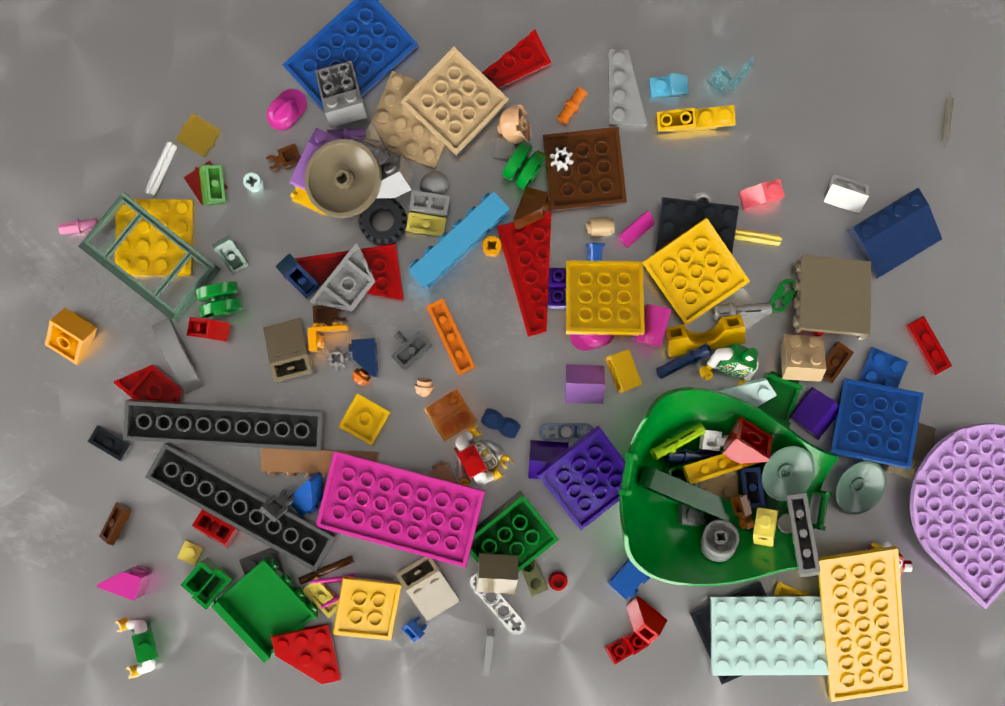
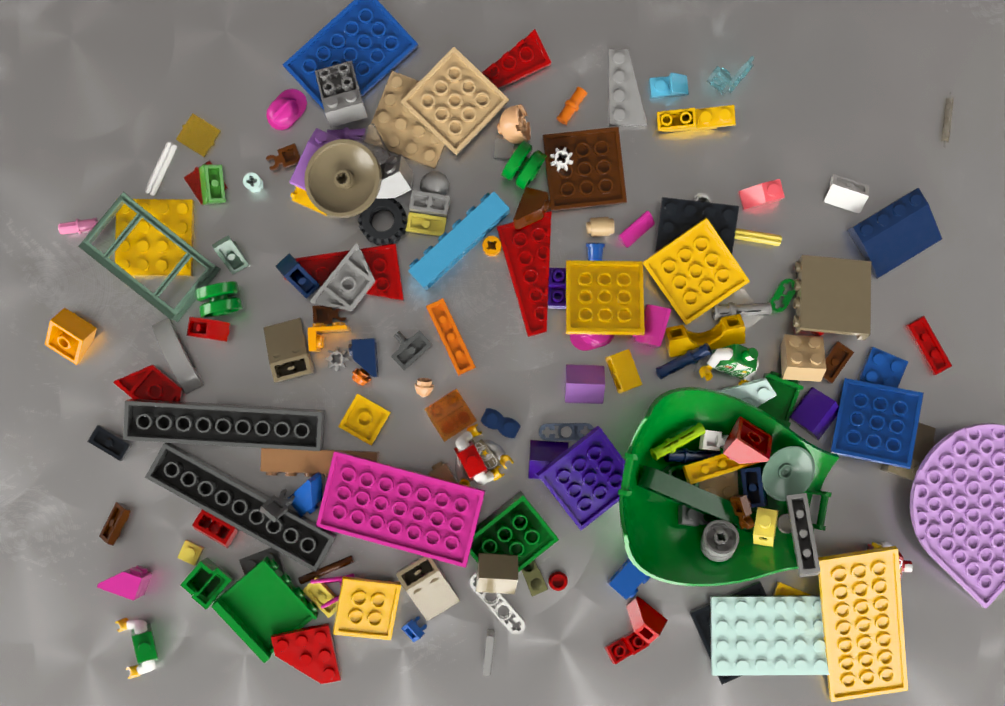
(861, 487): sand green hat -> none

